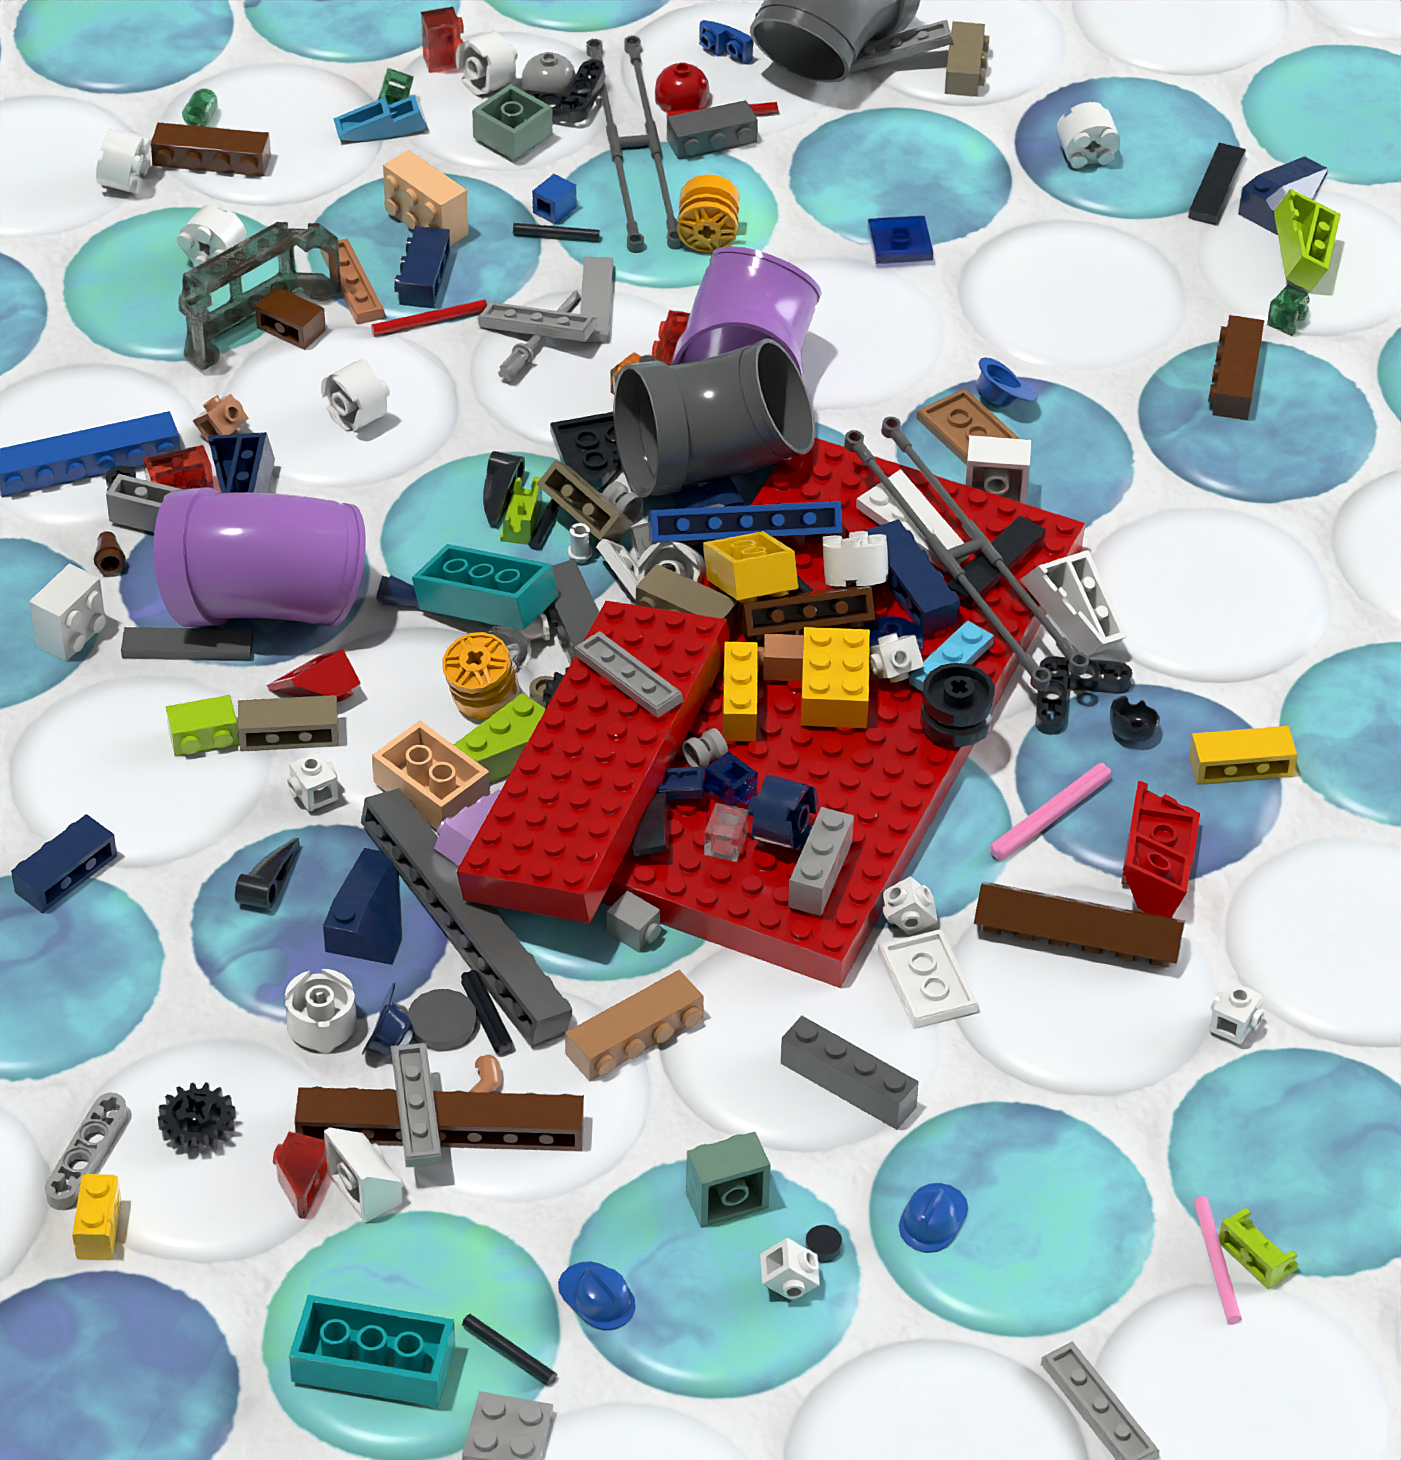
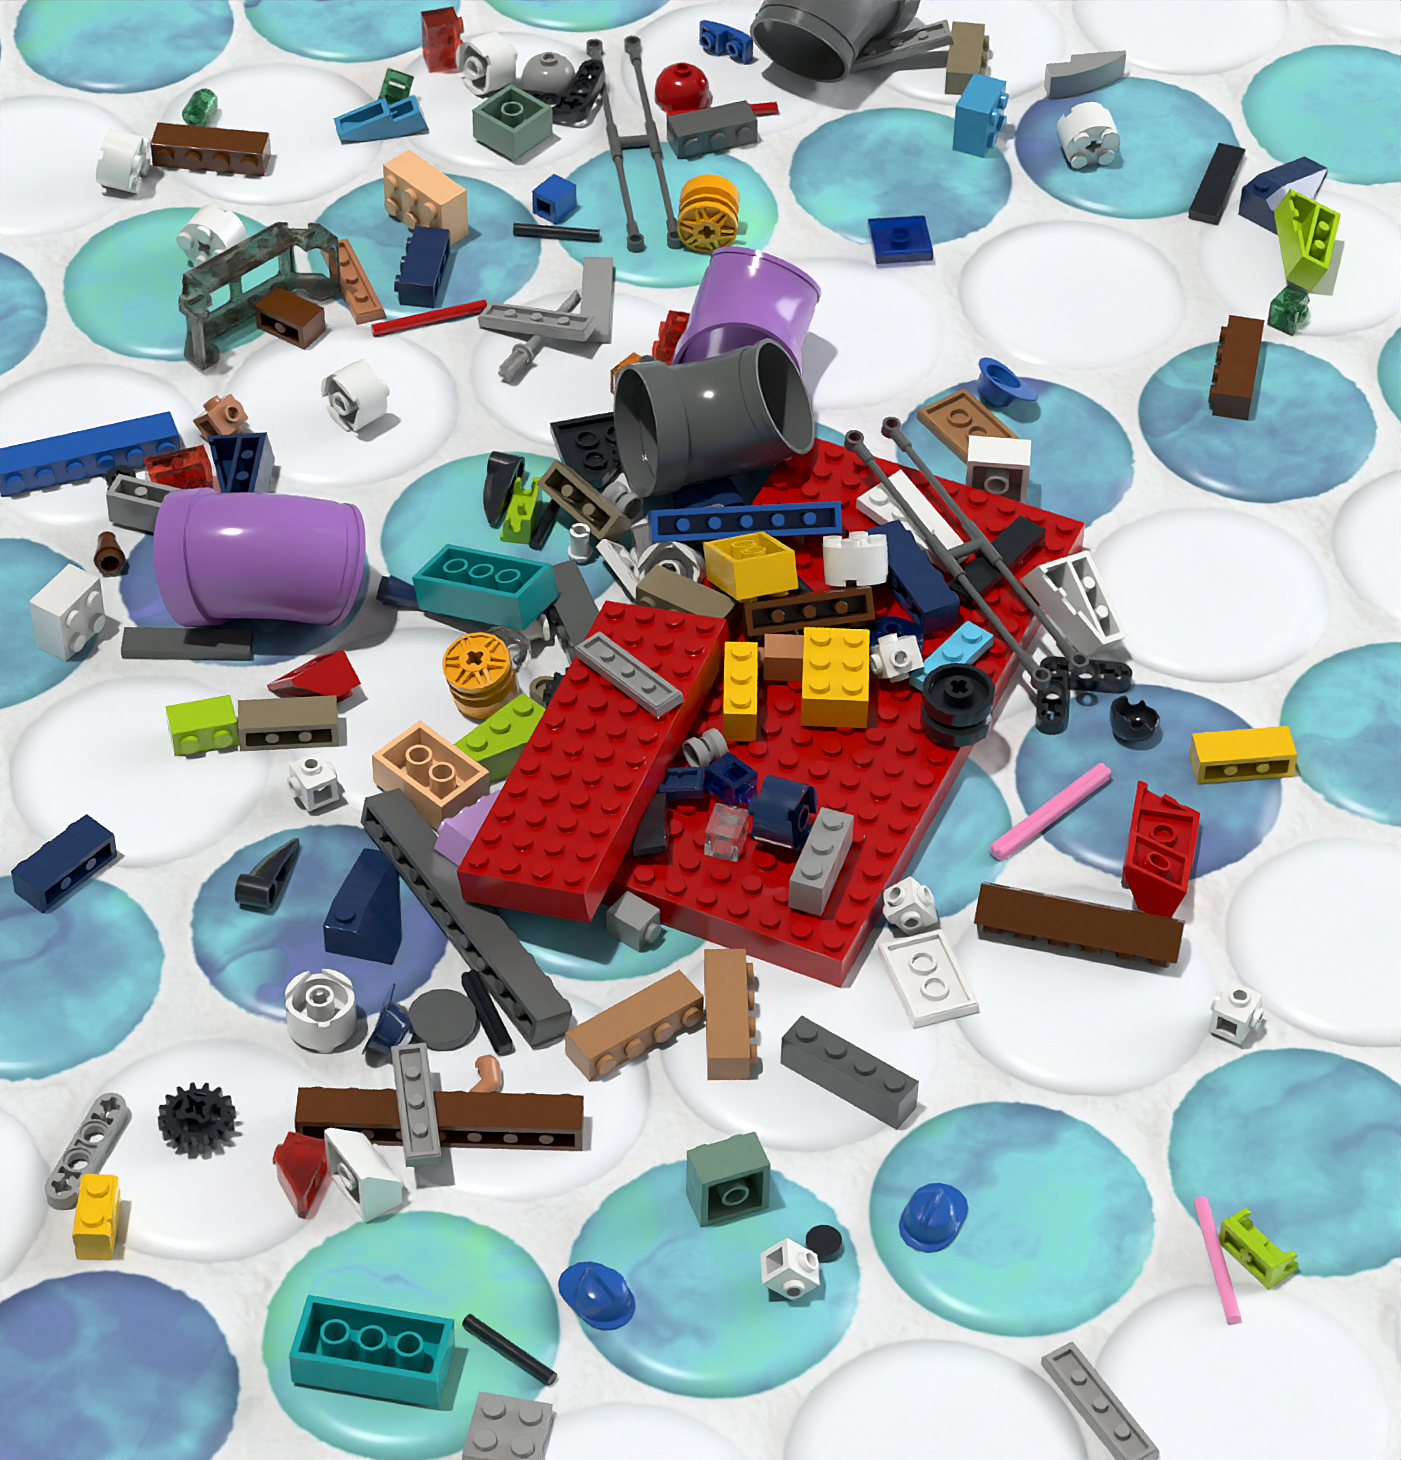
(727, 1014): none -> medium nougat brick
(980, 115): none -> dark azure brick
(1083, 73): none -> light grey slope

